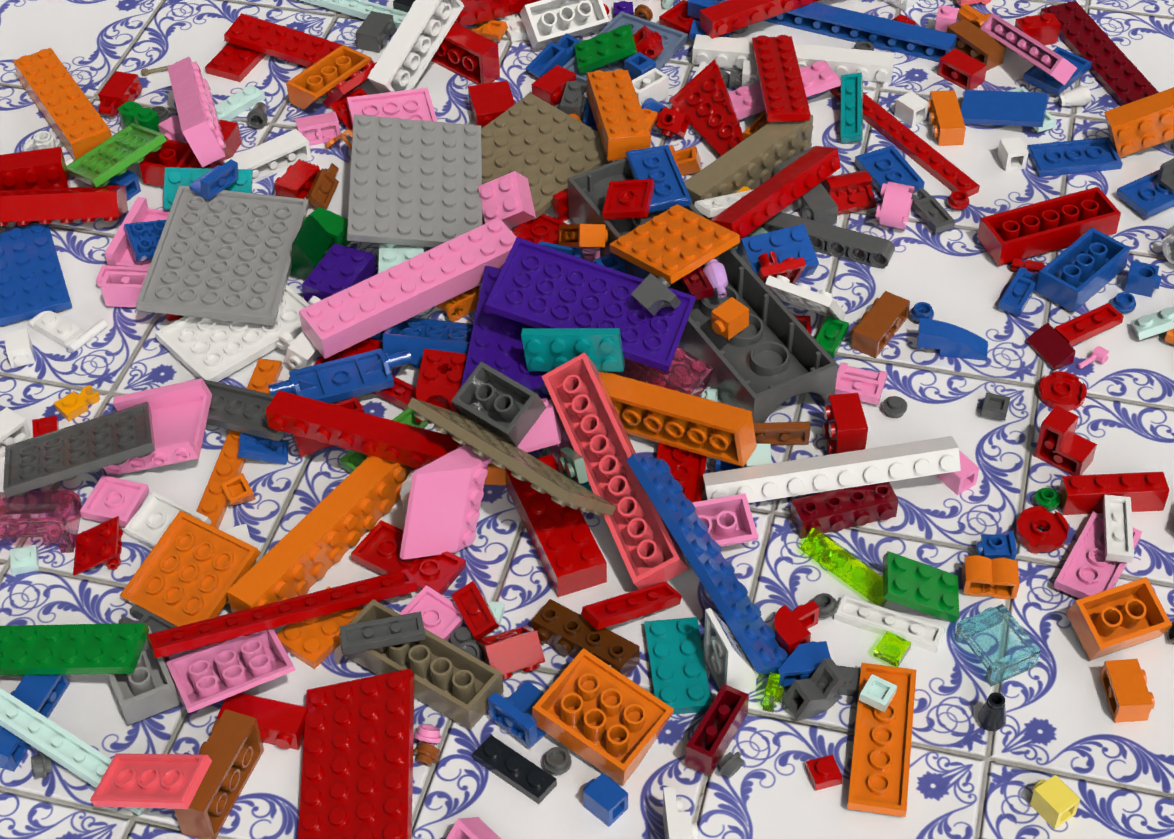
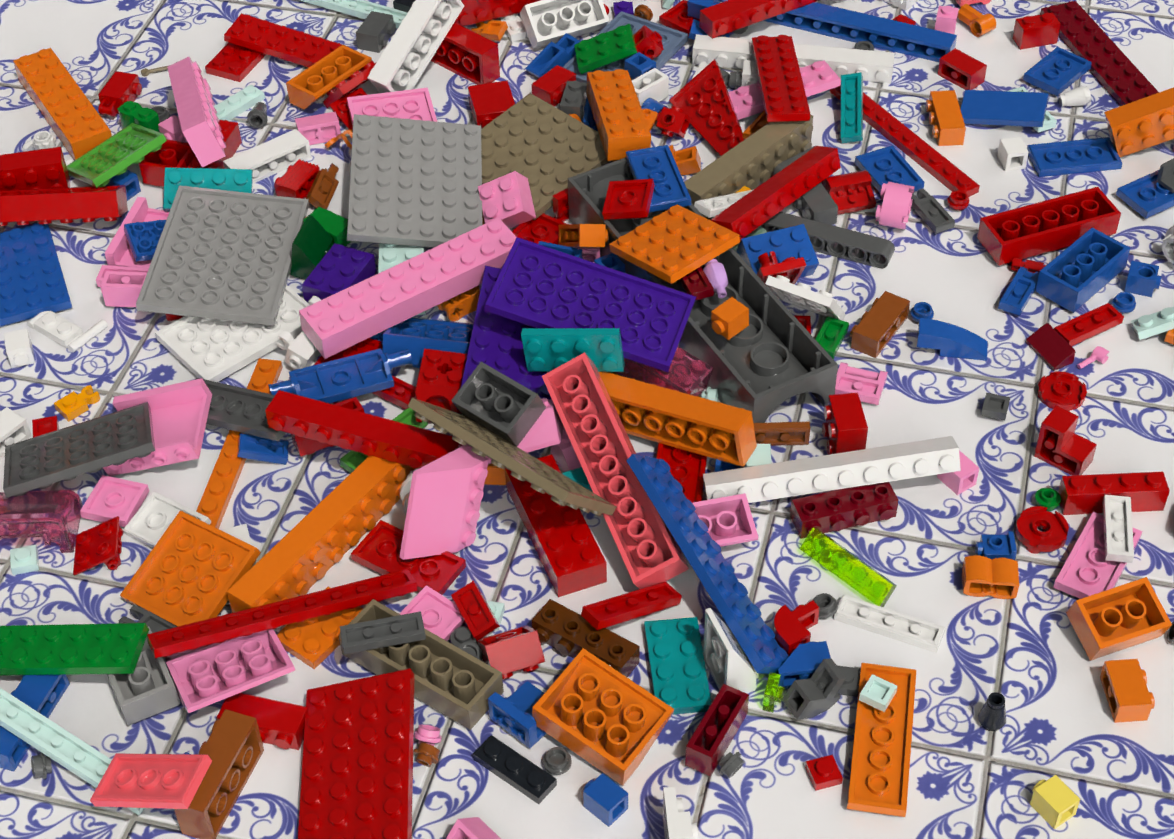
(216, 180): blue panel -> none
(238, 490): orange slope -> none
(573, 465): sand green plate -> none
(654, 294): dark grey brick -> none
(892, 649): clear neon green plate -> none
(894, 406): dark grey plate -> none
(911, 108): white brick -> none
(920, 587): green plate -> none
(977, 43): dark orange brick -> none
(998, 644): clear light blue panel -> none
(1029, 48): bright pink brick -> none

